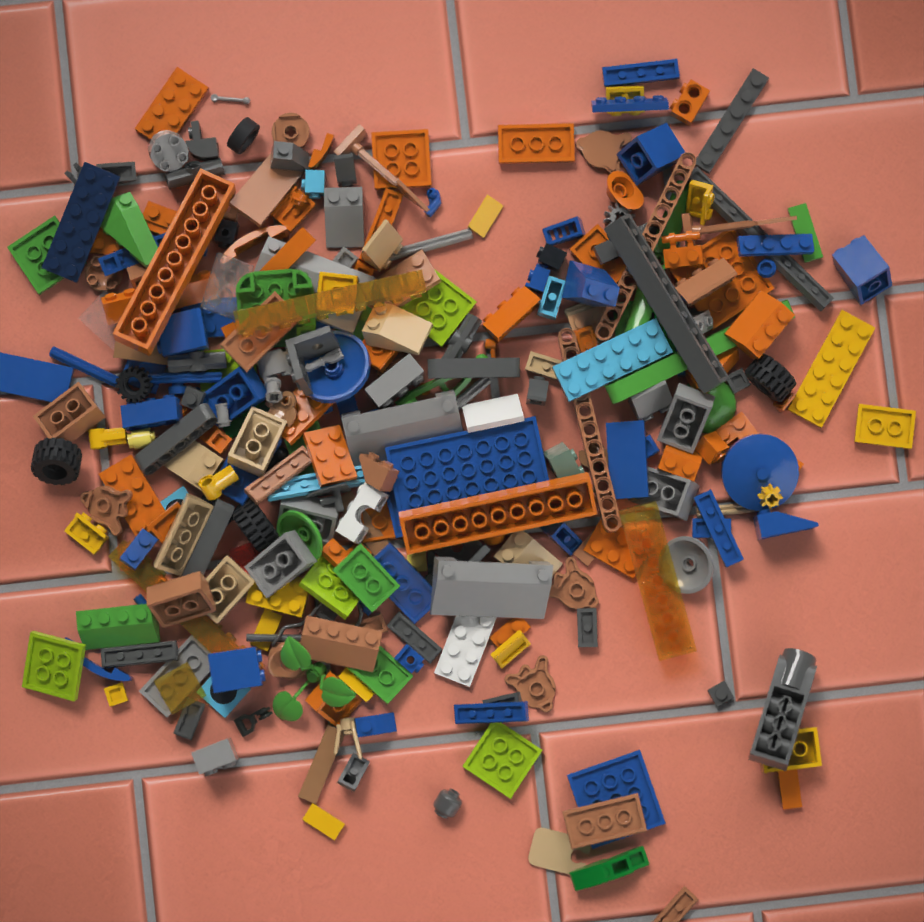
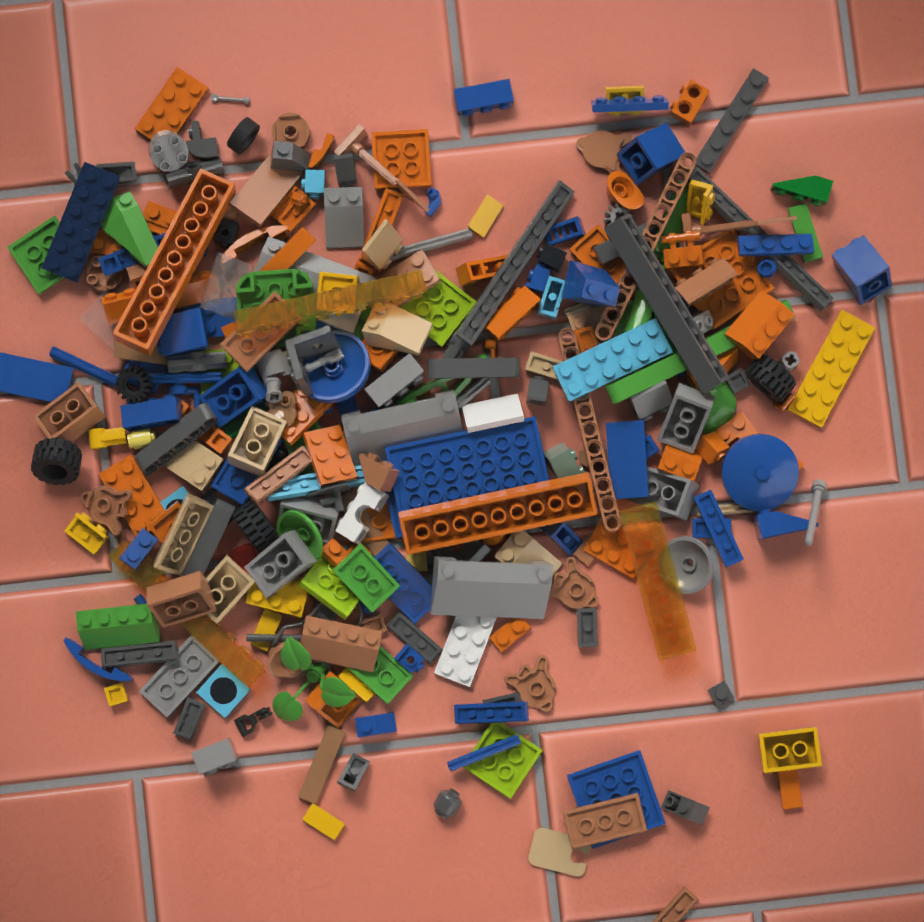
(53, 665): lime plate -> none
(180, 688): clear yellow tile -> none
(192, 397): dark grey plate -> none
(214, 484): yellow piece -> none
(222, 415): light grey pin -> none
(236, 669): blue slope -> none
(345, 257): light grey tile -> none
(348, 727): tan plant -> none
(479, 270): none -> orange slope
(483, 753): none -> blue axle
(484, 97): none -> blue brick
(510, 649): yellow tile -> none
(514, 263): none -> dark grey plate
(536, 143): orange plate -> none
(609, 869): green slope -> none
(640, 73): blue plate -> none
(685, 807): none -> dark grey slope
(767, 497): yellow gear -> none
(783, 709): dark grey brick -> none
(794, 358): none -> light grey bush
(810, 188): none -> green slope
(818, 489): none -> light grey piece
(884, 426): yellow plate -> none

